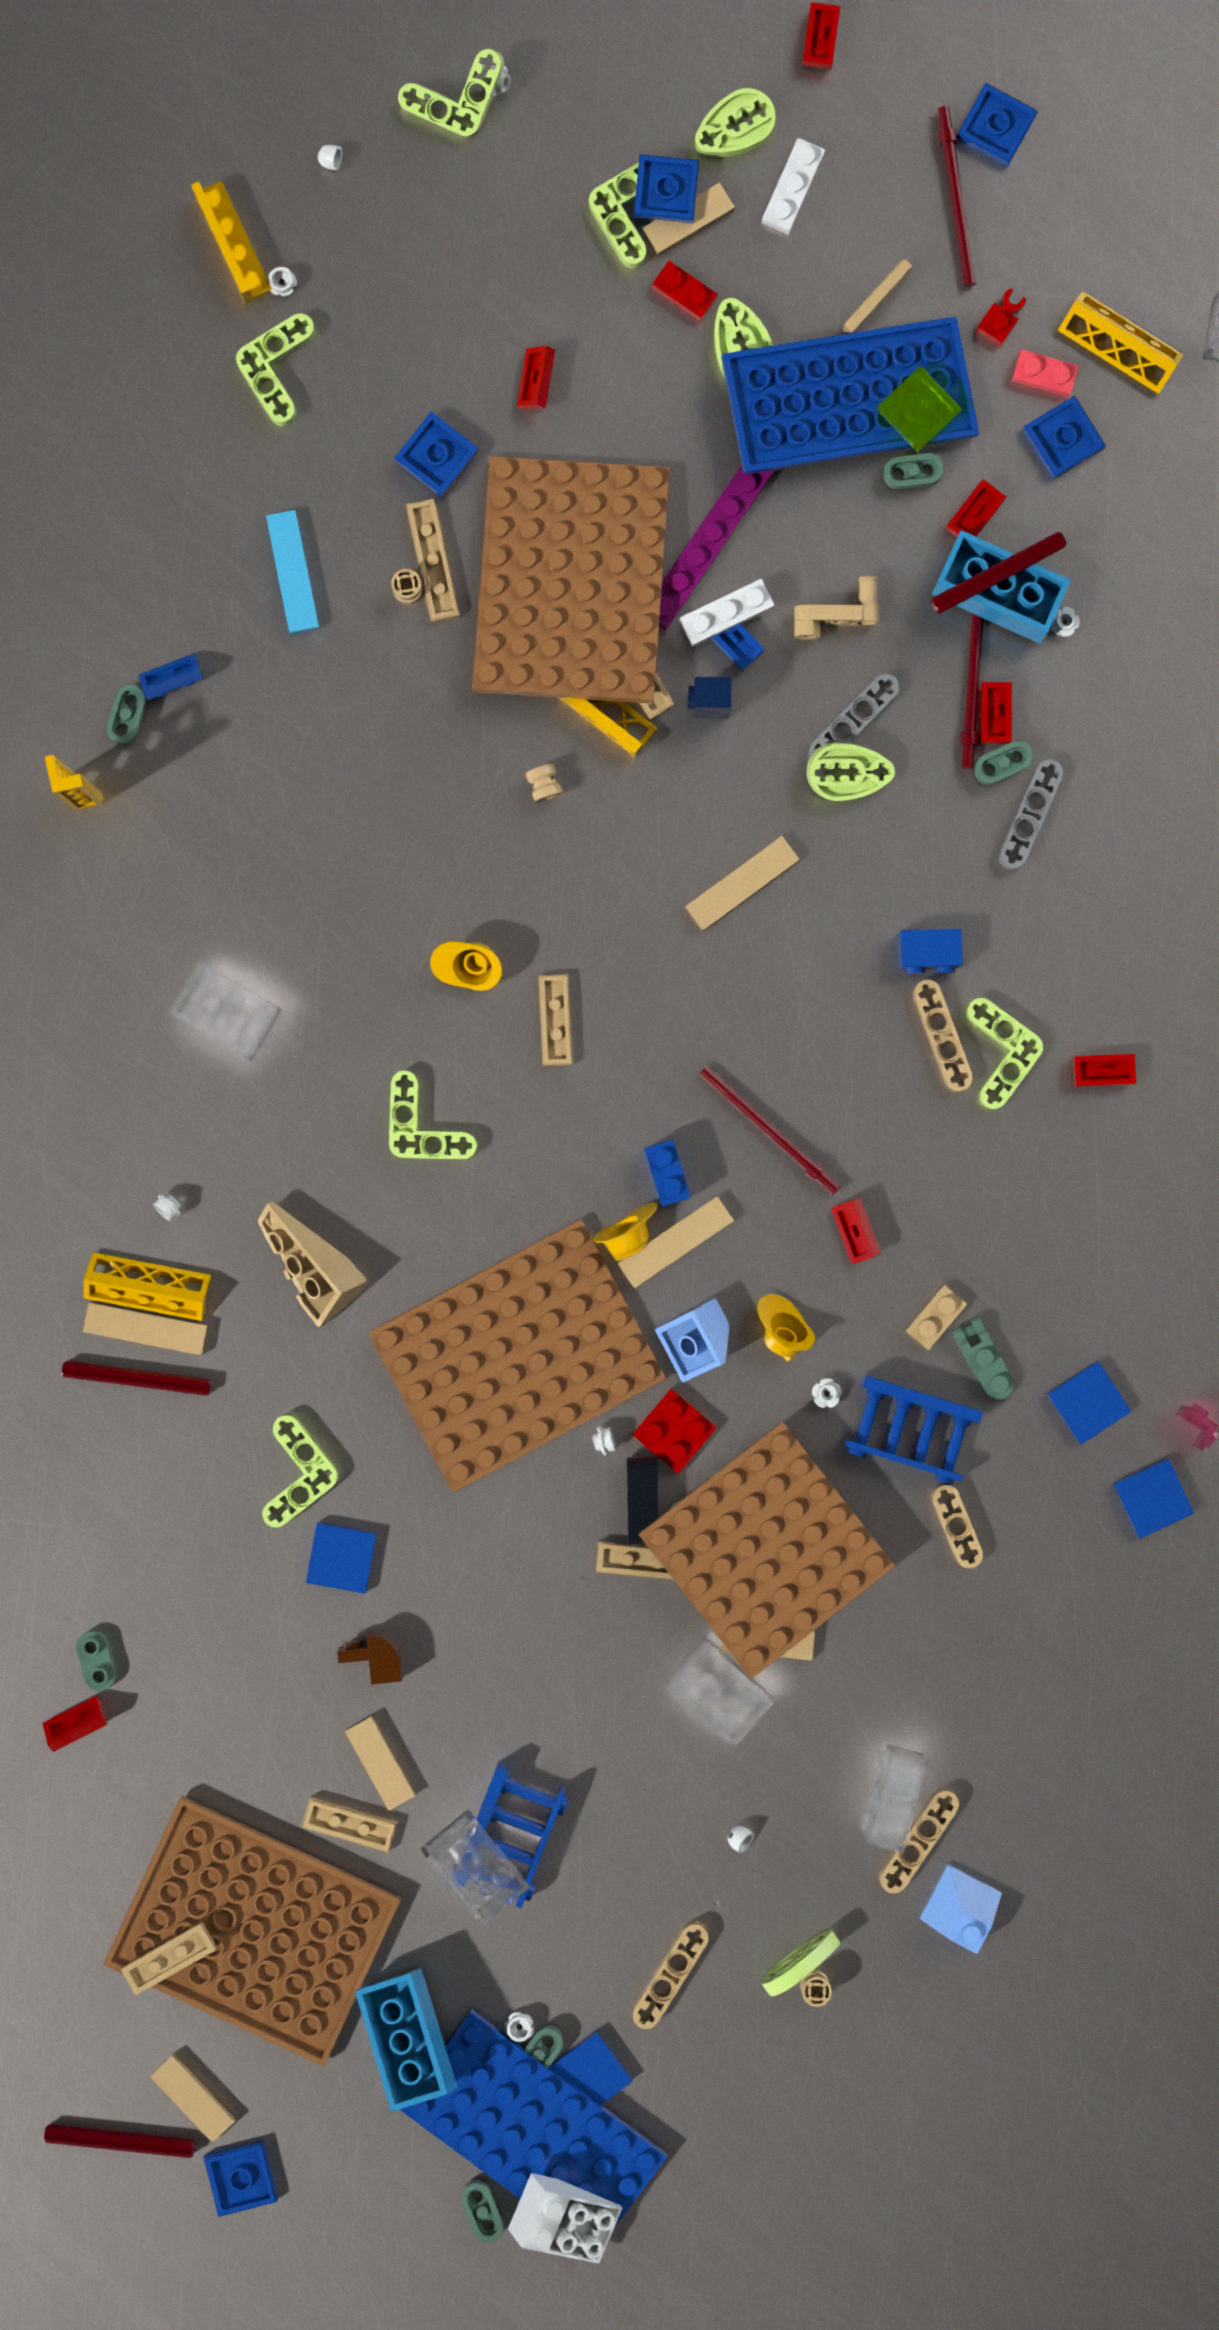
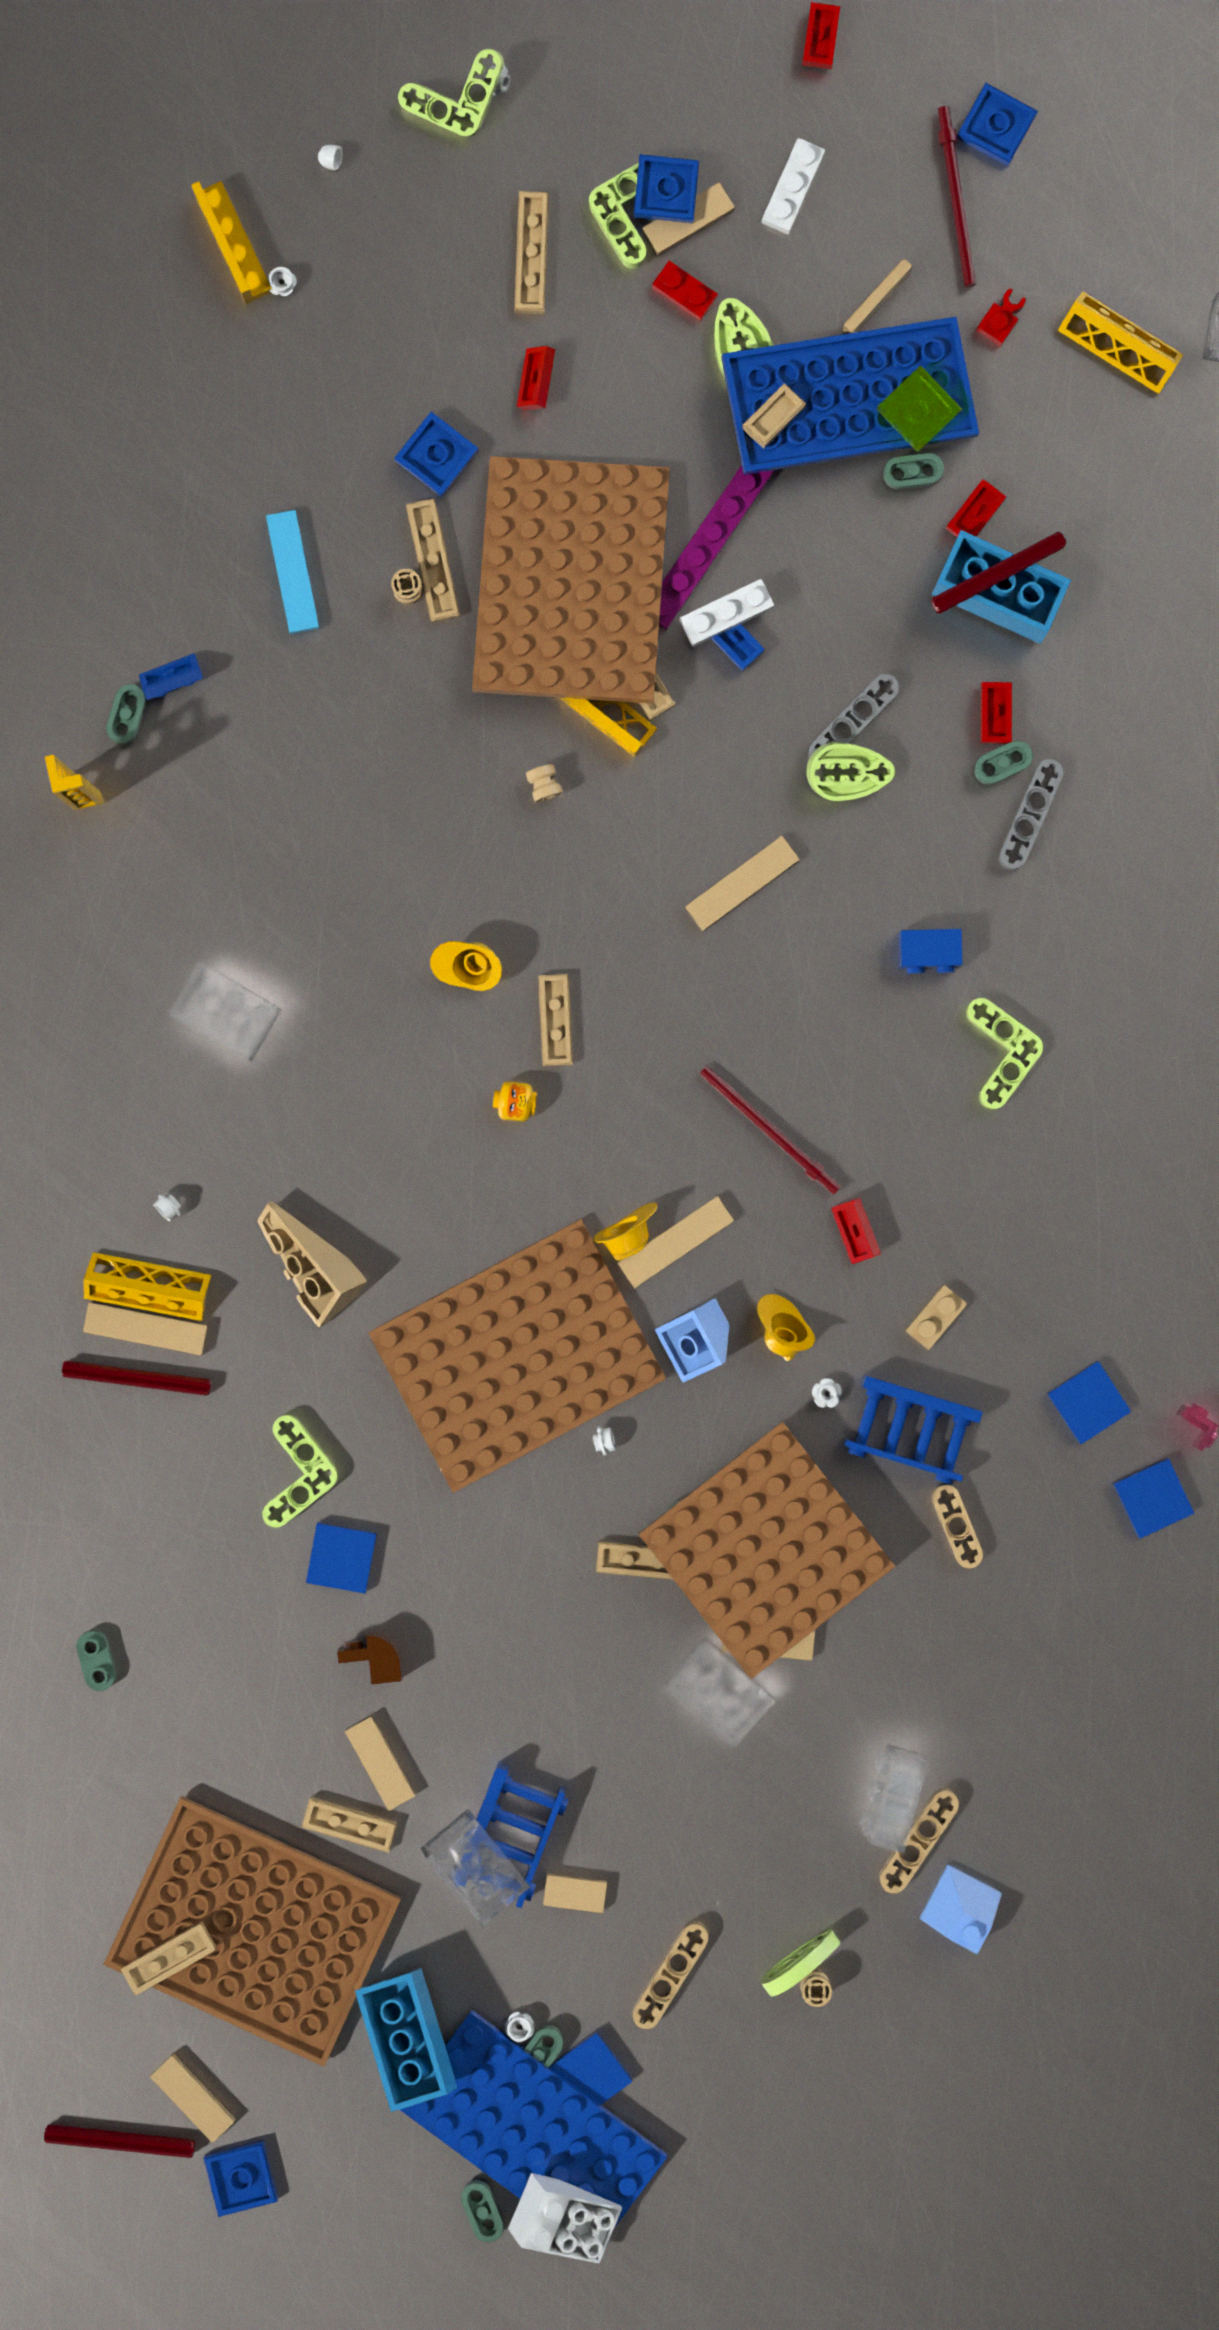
(74, 1723): red plate -> none
(266, 358): yellowish green beam -> none
(410, 1128): yellowish green beam -> none
(515, 1101): none -> yellow head
(531, 252): none -> tan tile
(575, 1893): none -> tan tile
(641, 1495): black beam -> none
(667, 1173): blue brick -> none
(674, 1431): red plate -> none
(710, 697): dark blue brick -> none
(740, 1839): white hinge -> none
(749, 137): yellowish green piece -> none
(773, 416): none -> tan tile
(811, 617): tan beam -> none
(937, 1037): tan beam -> none
(969, 736): dark red bar -> none
(984, 1360): sand green plate -> none
(1045, 373): coral plate -> none
(1064, 437): blue tile -> none
(1068, 629): white plate -> none
(1104, 1070): red plate -> none

